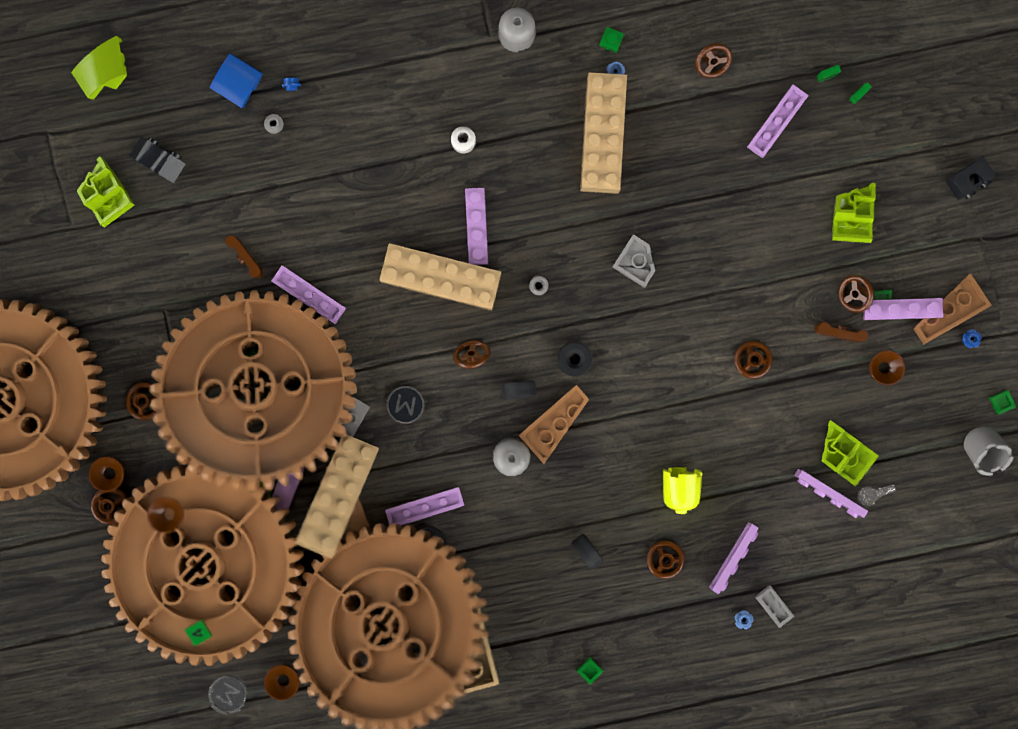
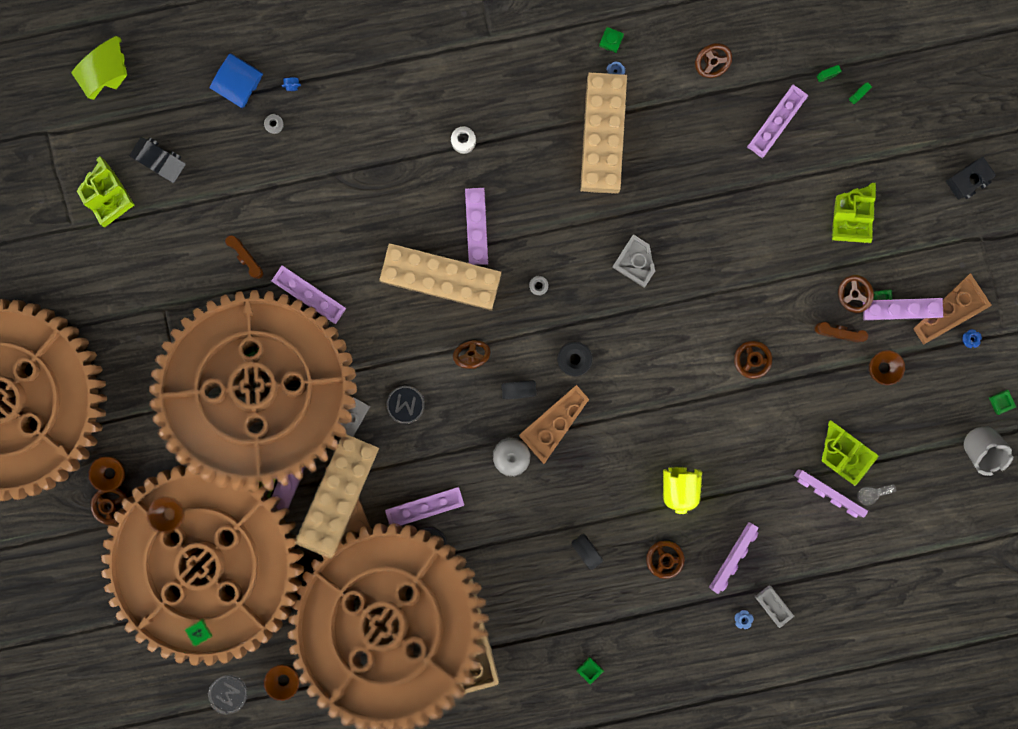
(137, 402): reddish brown piece -> none
(516, 29): light grey cylinder -> none

